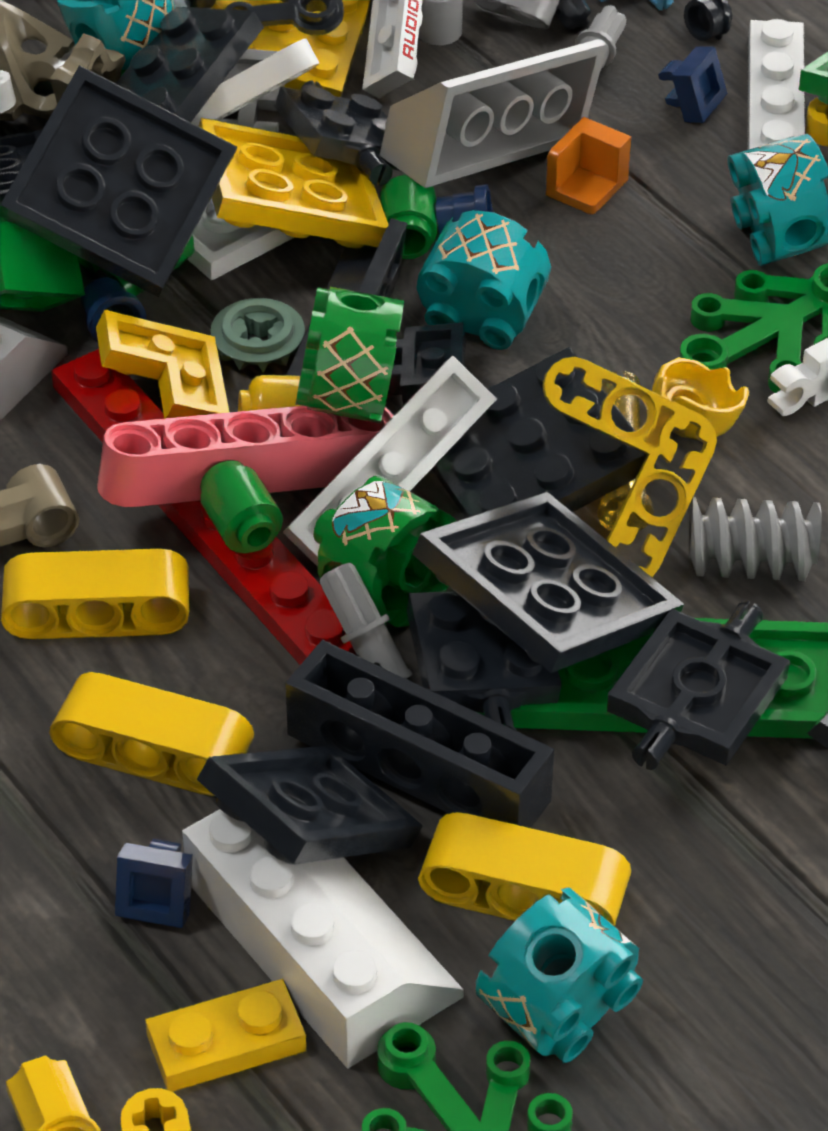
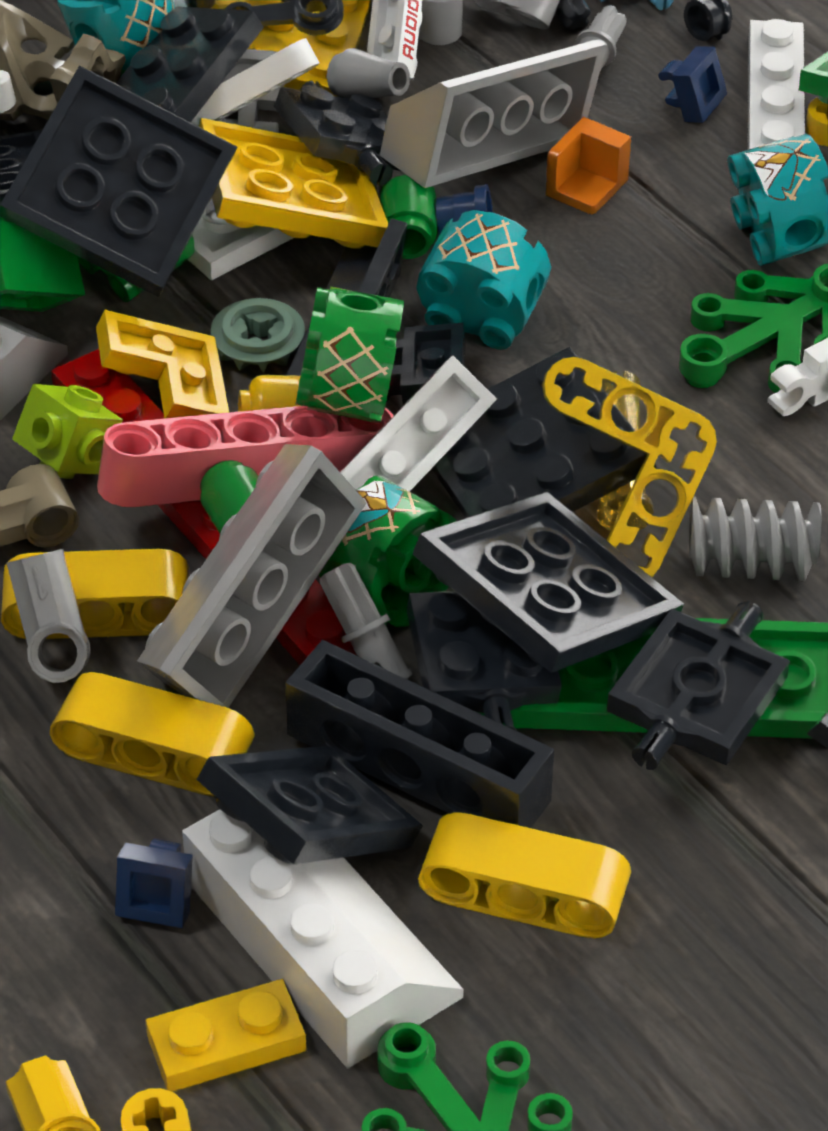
(48, 607): none -> light grey piece
(65, 428): none -> lime brick
(105, 293): dark blue piece -> none
(253, 577): none -> light grey slope
(366, 75): none -> light grey cone
(560, 974): teal brick -> none
(701, 391): yellow hair -> none

